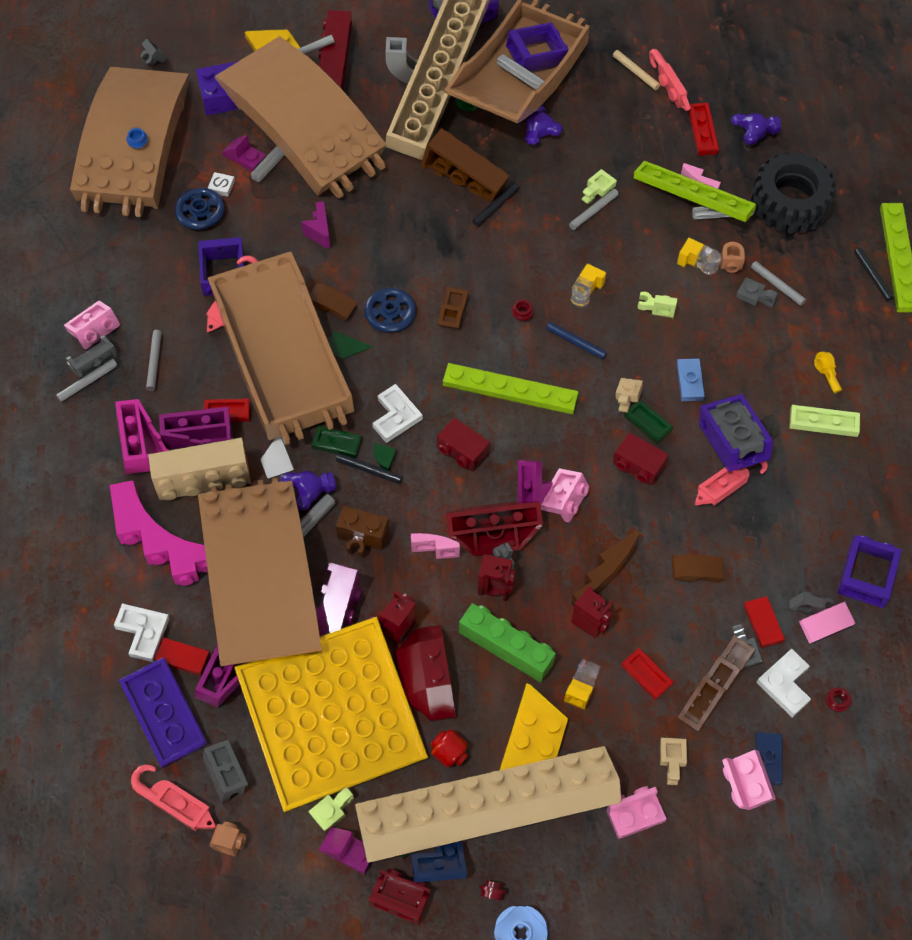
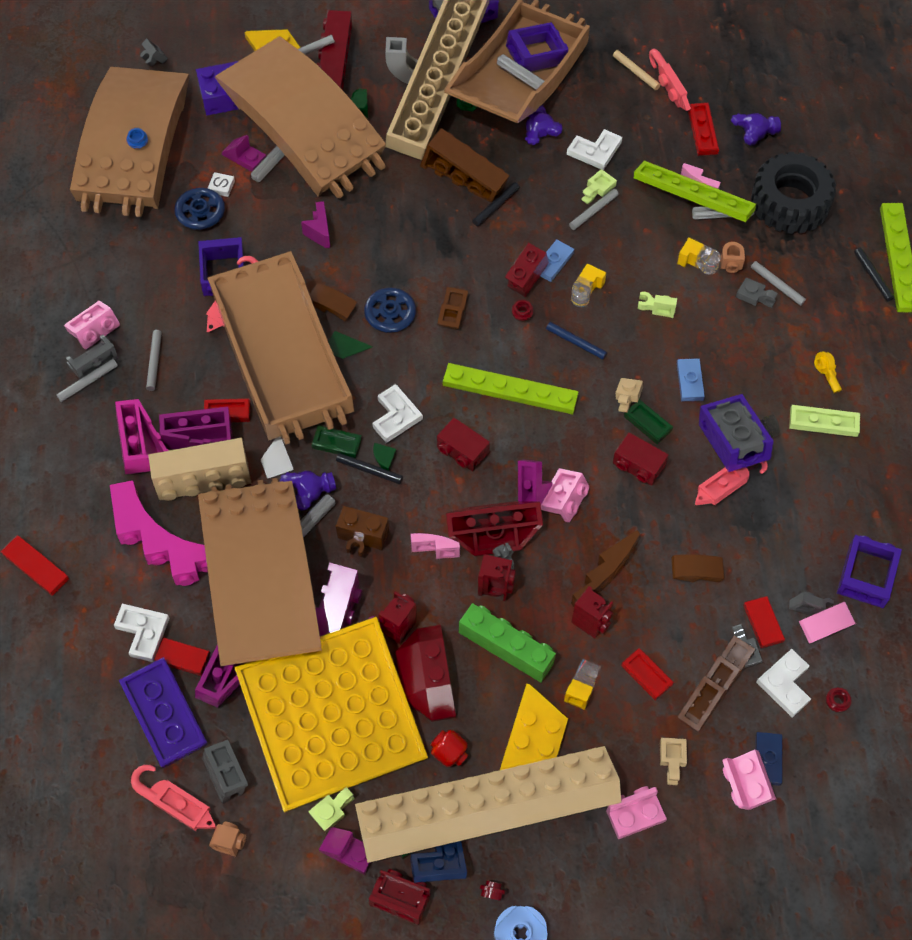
(35, 565): none -> red tile
(359, 98): none -> dark green rock
(527, 269): none -> dark red hinge
(557, 256): none -> medium blue plate
(597, 153): none -> white plate

